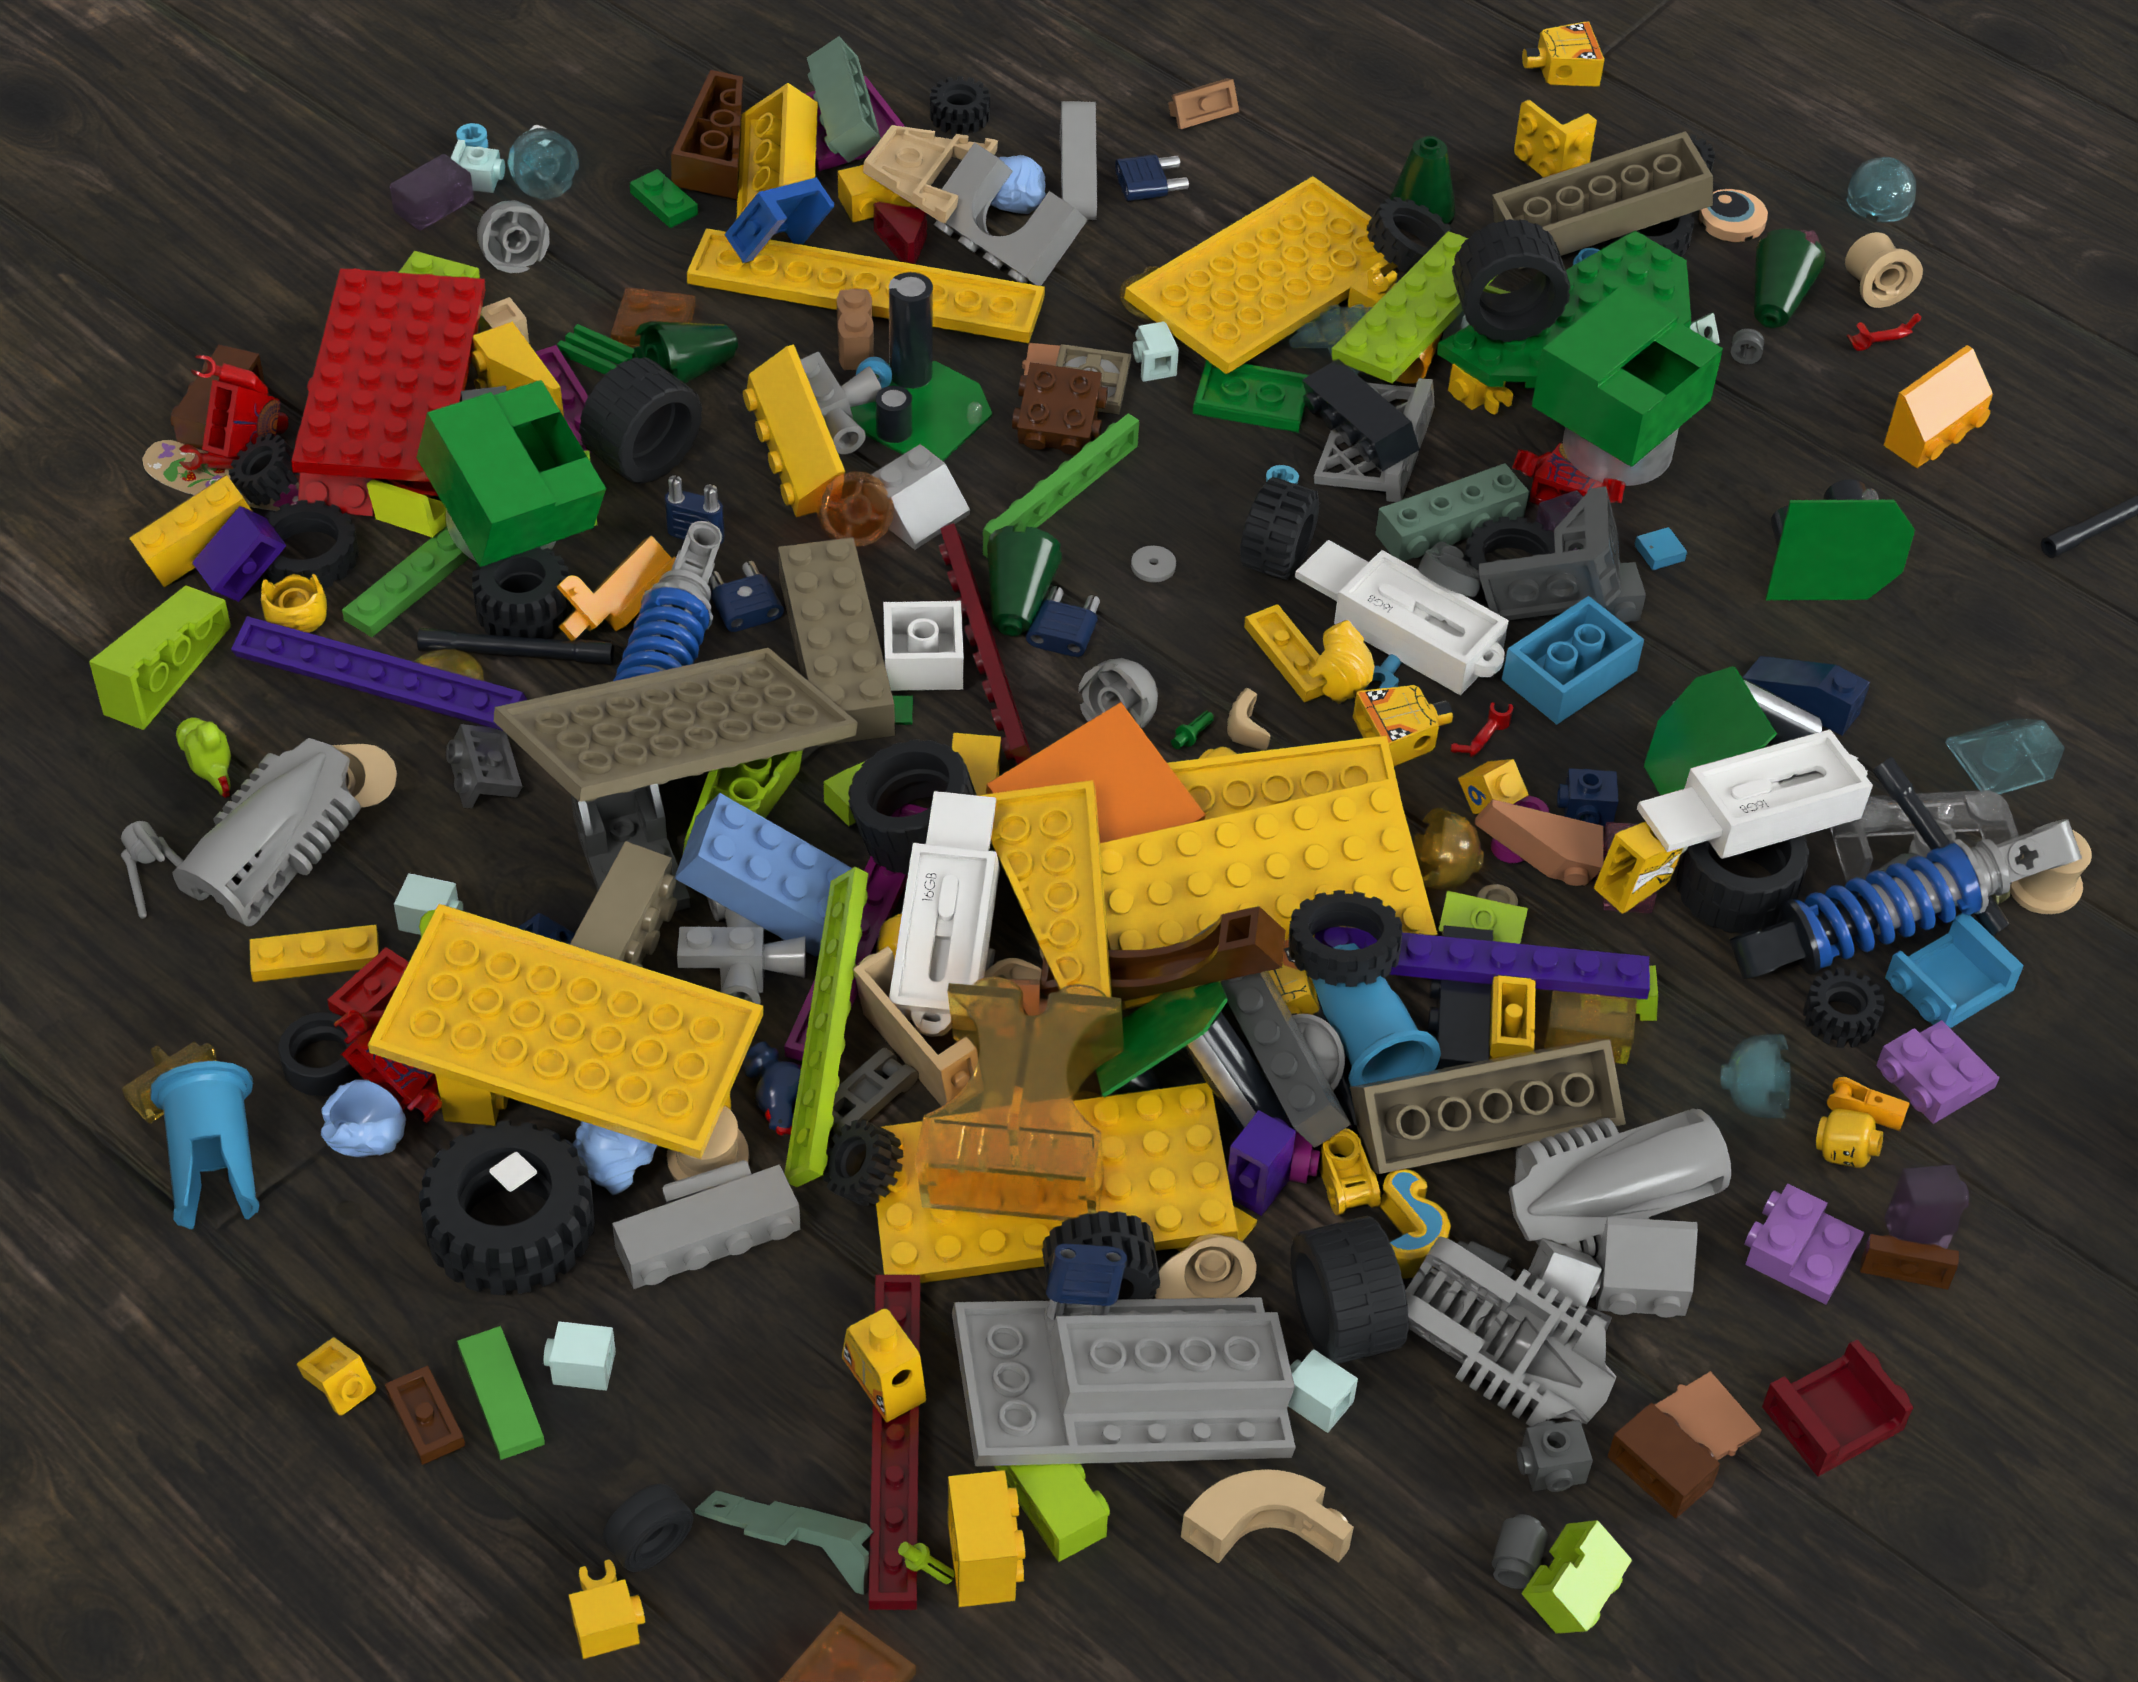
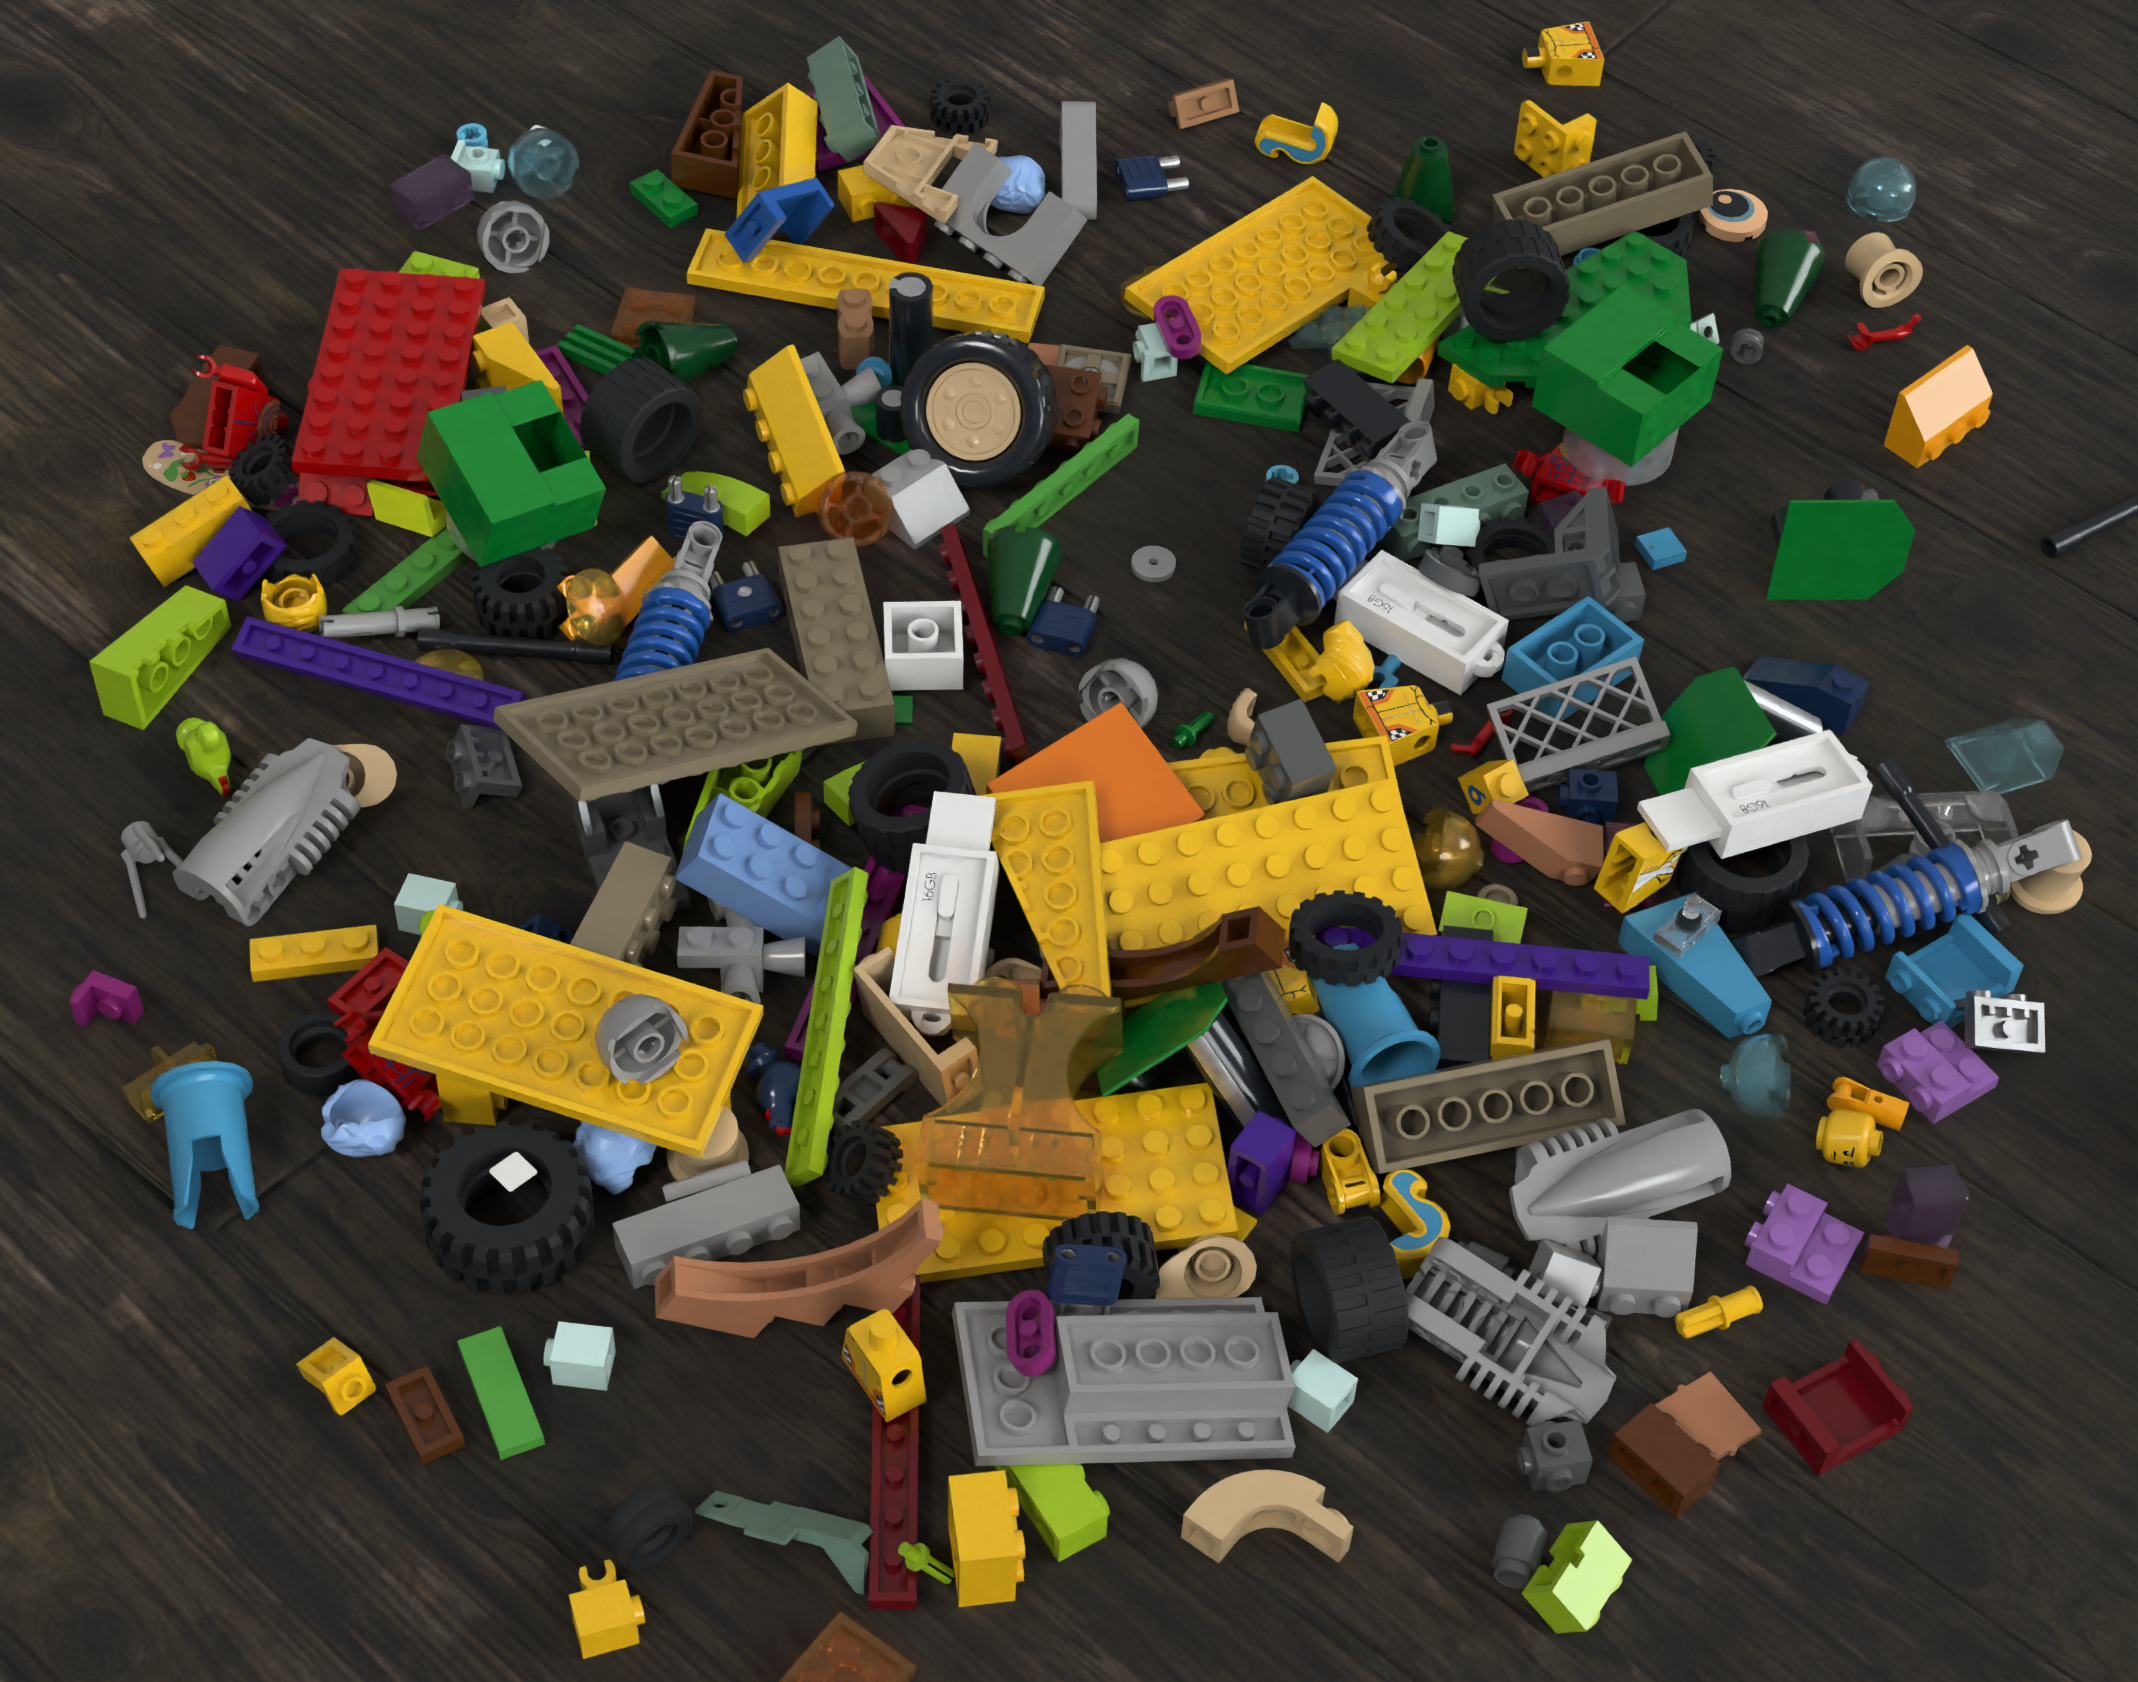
(106, 995): none -> magenta bracket
(381, 622): none -> light grey pin
(595, 607): none -> clear yellow dish
(639, 1038): none -> light grey cylinder
(742, 503): none -> lime slope
(806, 818): none -> reddish brown plate
(806, 1289): none -> nougat arch
(980, 407): none -> black wheel
(1030, 1342): none -> magenta plate
(1179, 330): none -> magenta plate
(1289, 754): none -> dark grey brick
(1298, 141): none -> yellow animal
(1338, 537): none -> piece
(1448, 524): none -> light aqua brick
(1597, 752): none -> light grey fence
(1687, 925): none -> piece
(1706, 977): none -> dark azure slope
(1719, 1312): none -> yellow axle
(2003, 1023): none -> bracket

